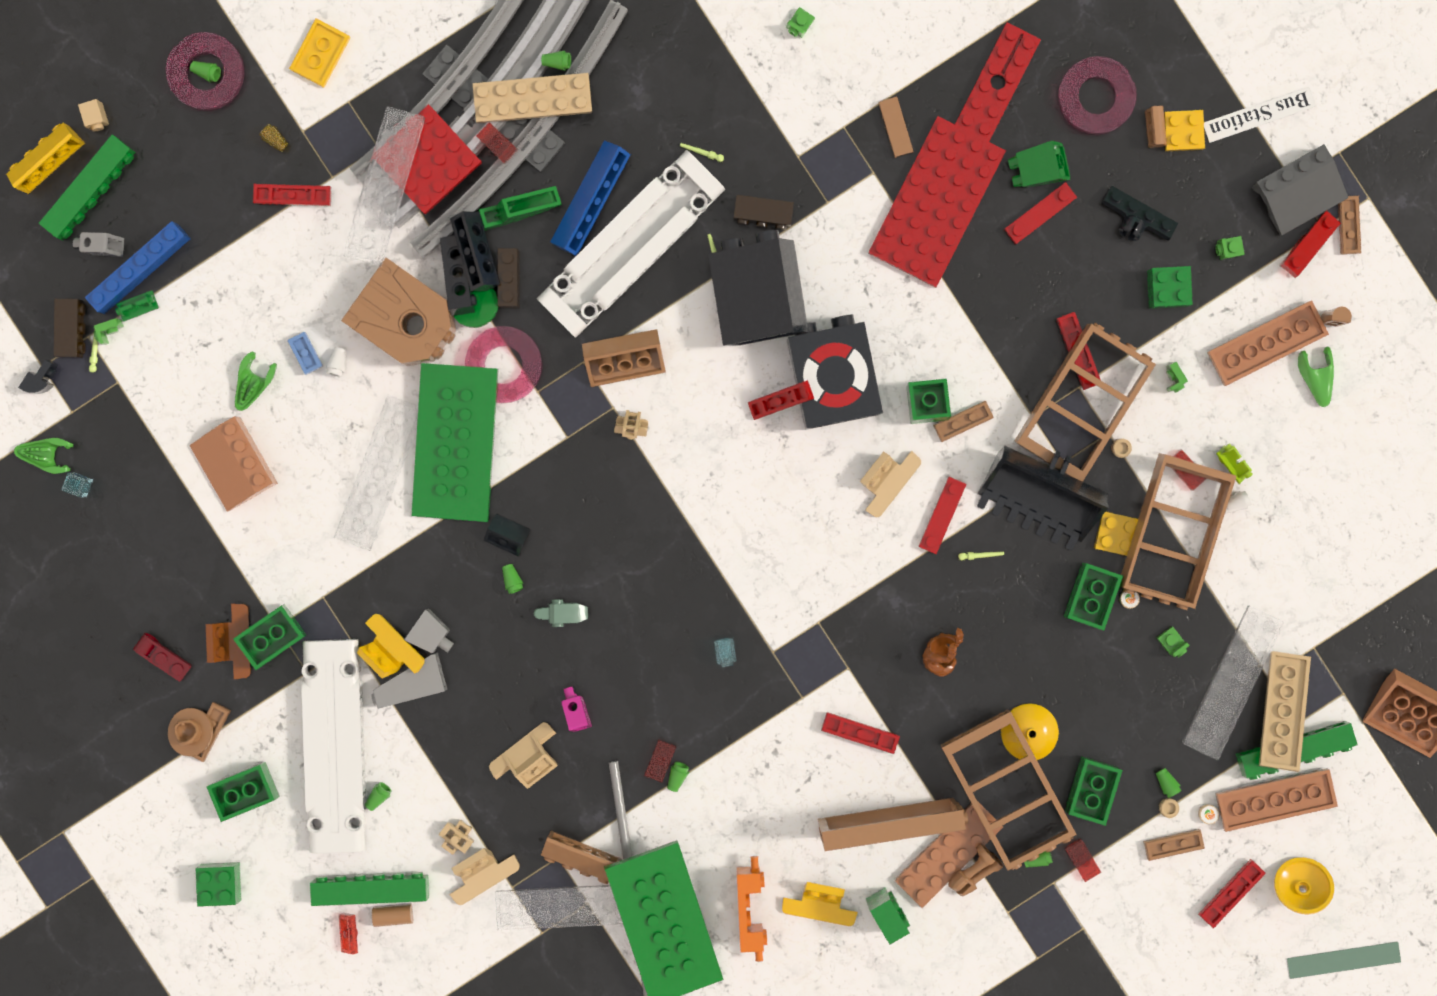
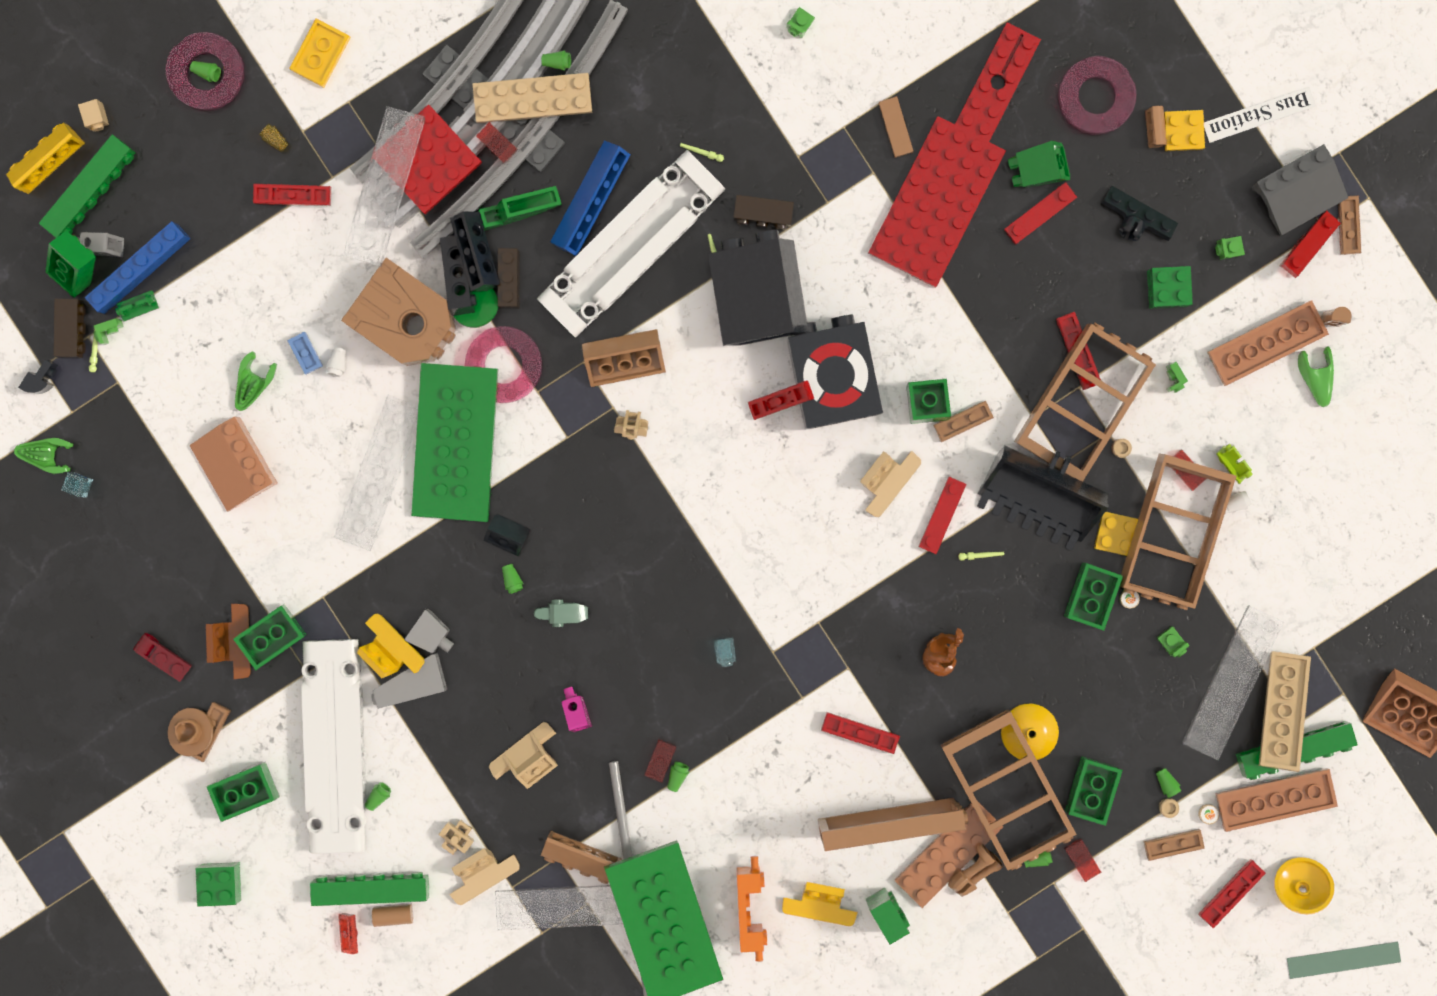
(70, 263): none -> green brick

